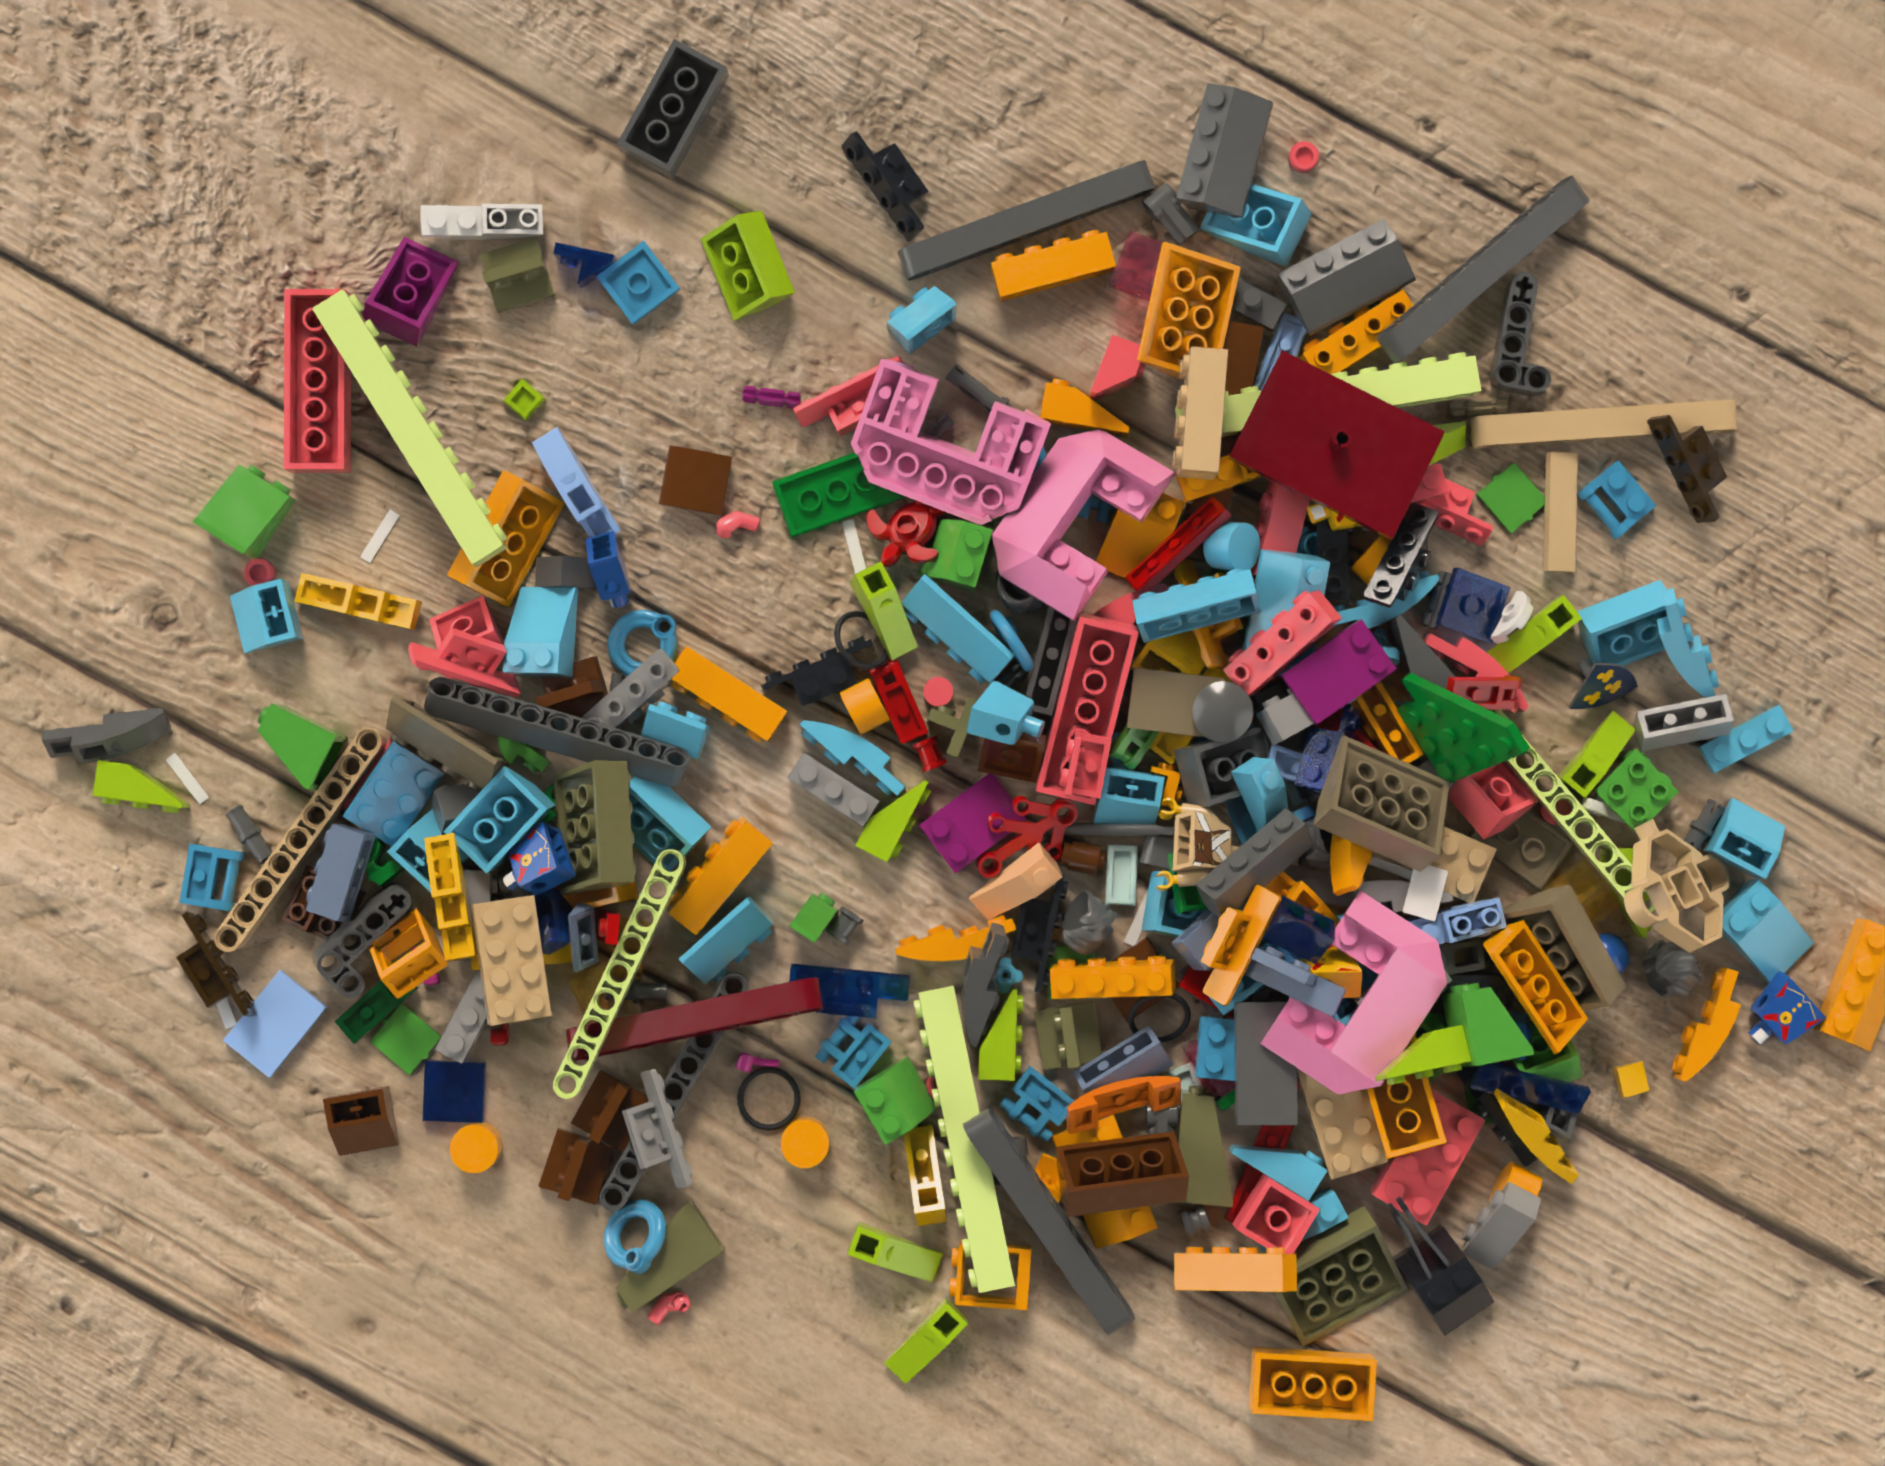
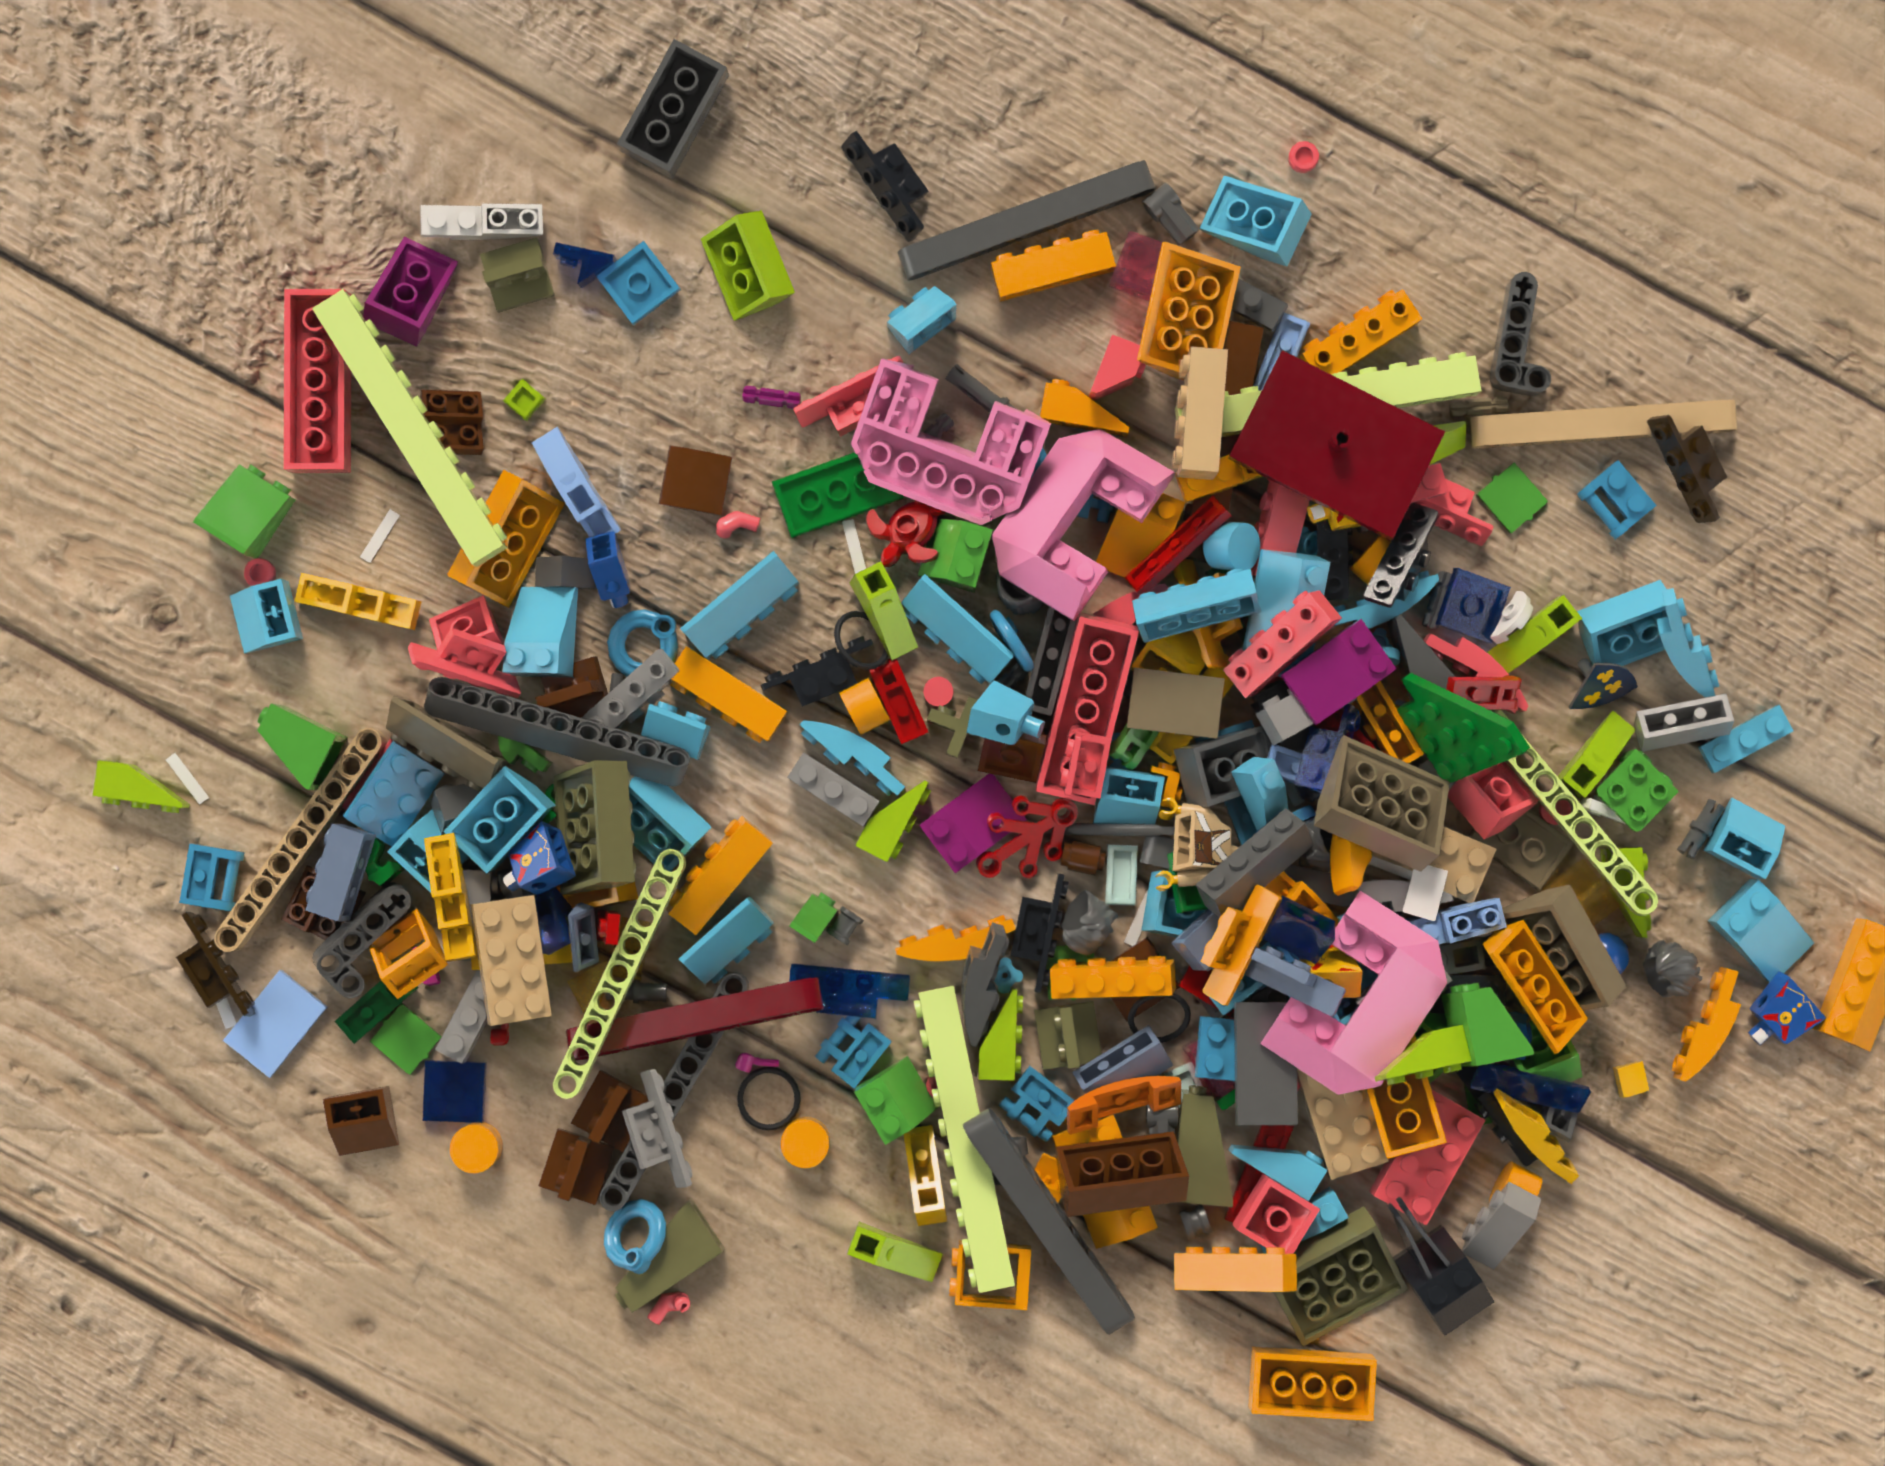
(116, 736): dark grey slope -> none
(249, 834): dark grey pin -> none
(458, 418): none -> reddish brown slope
(740, 606): none -> medium azure slope
(927, 1340): lime slope -> none
(929, 753): red bush -> none
(1017, 883): light nougat slope -> none
(1222, 711): dark grey dish -> none
(1224, 150): dark grey slope -> none
(1346, 277): dark grey slope -> none
(1482, 269): dark grey beam -> none
(1560, 512): tan tile -> none
(1664, 893): tan piece -> none

